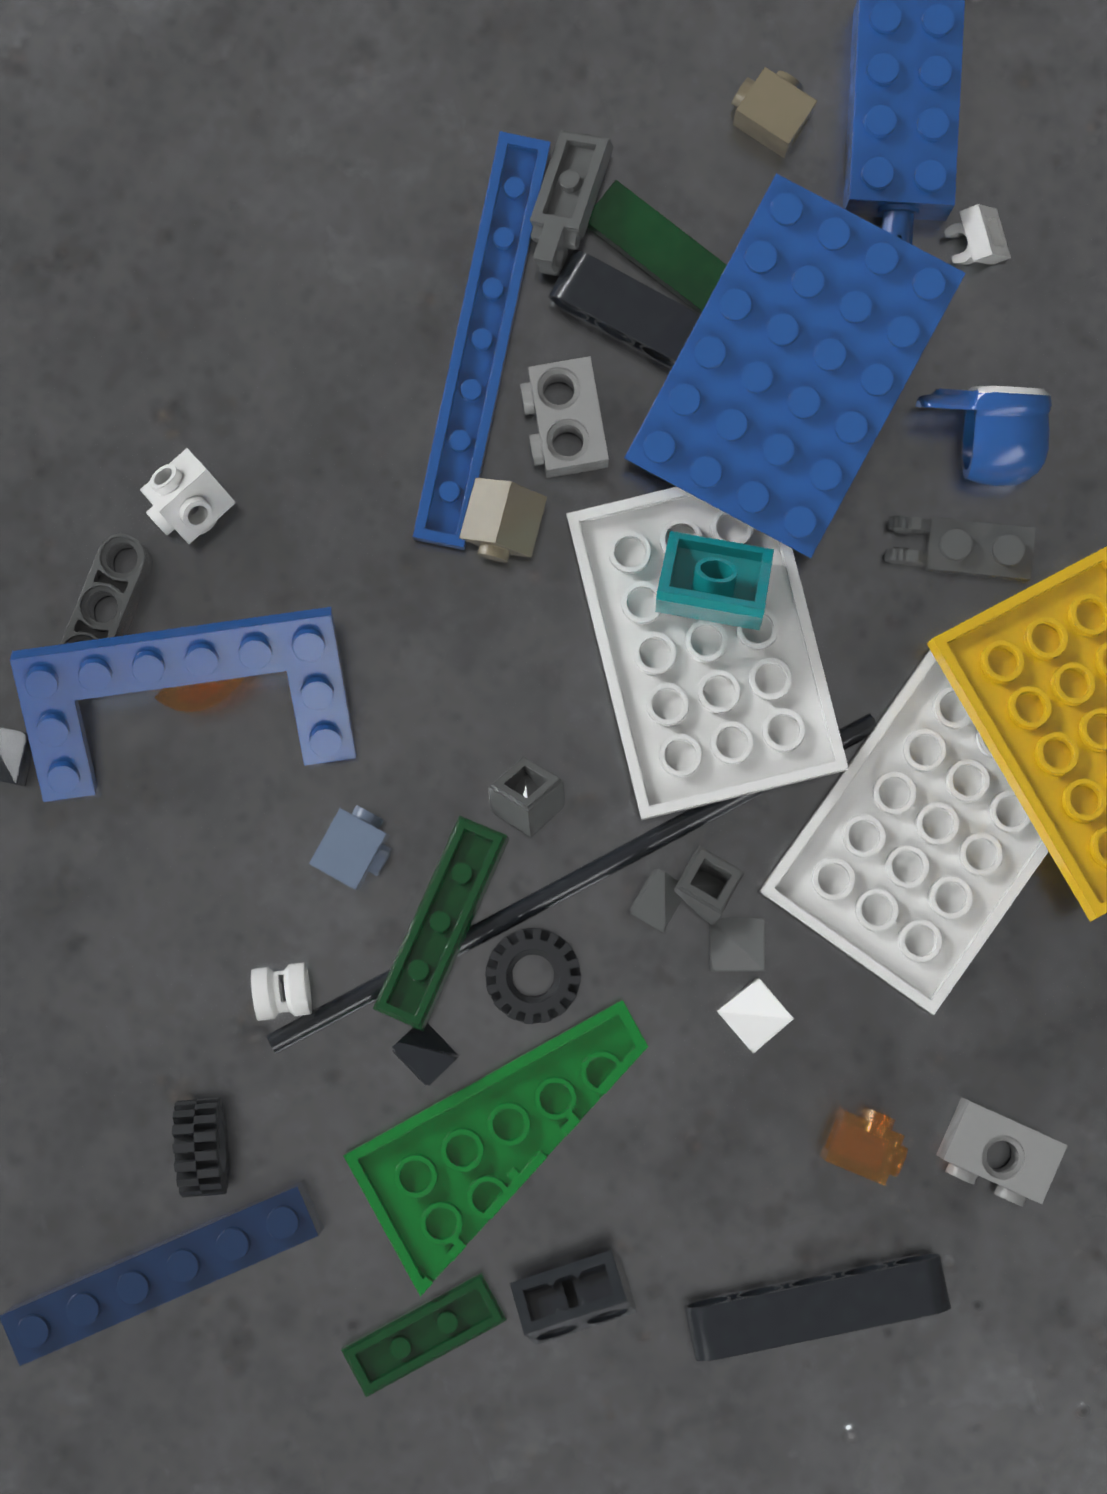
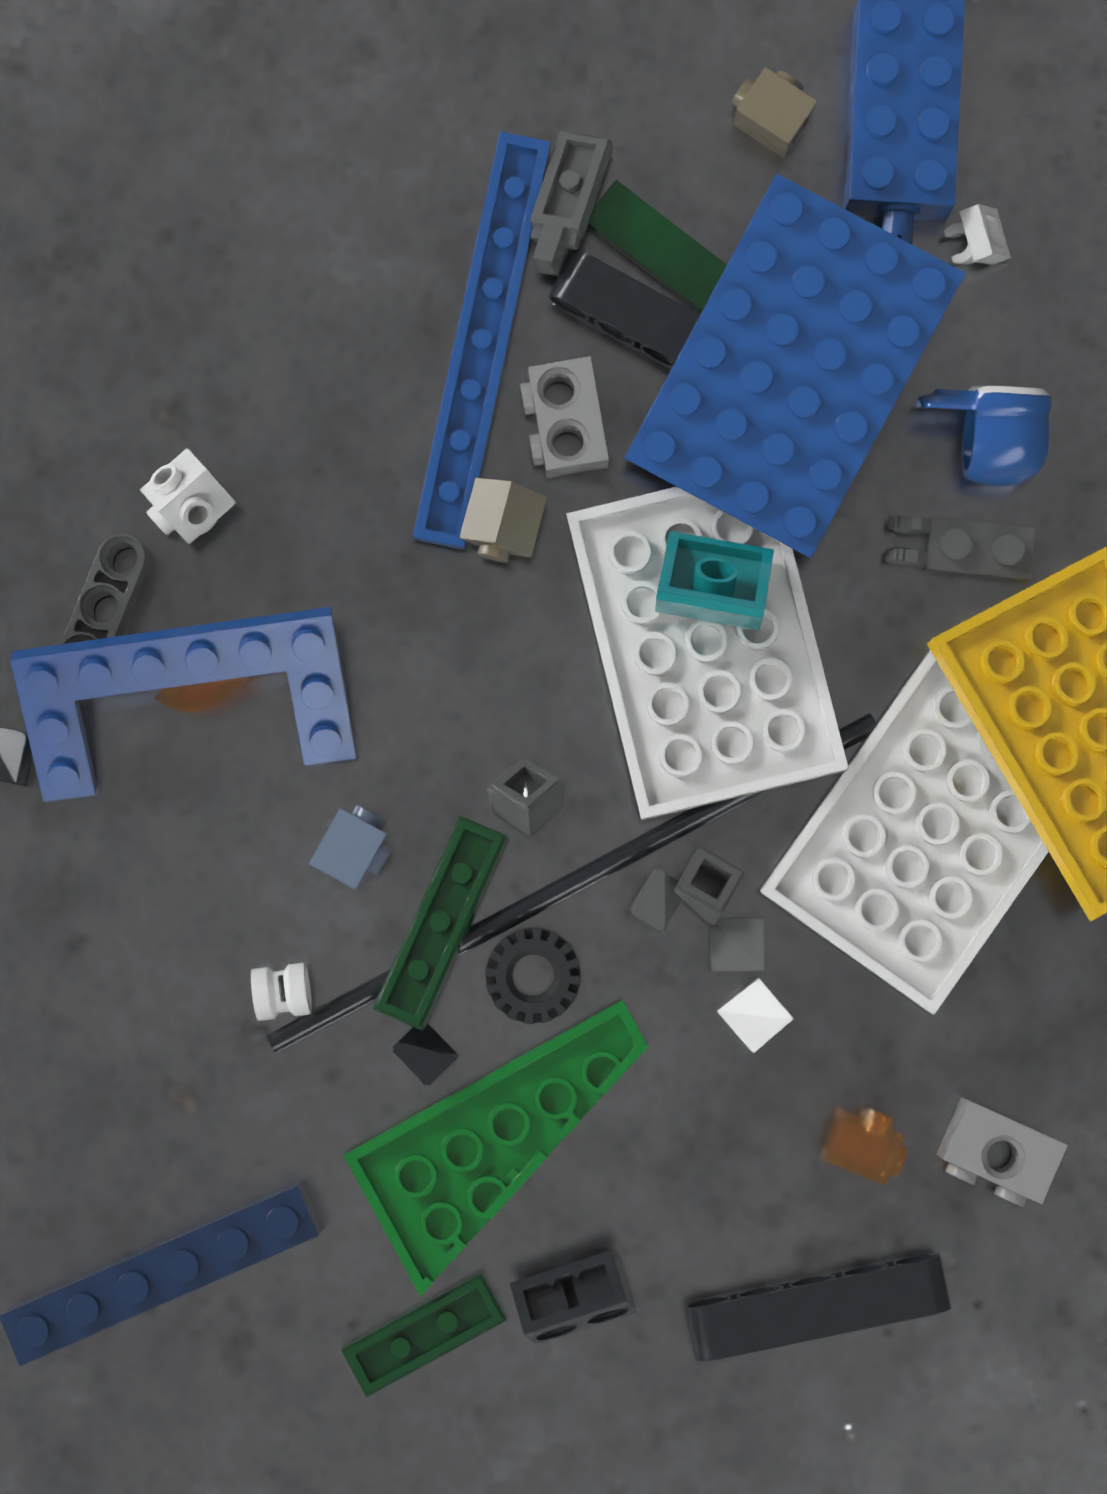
(200, 1147): black tyre -> none

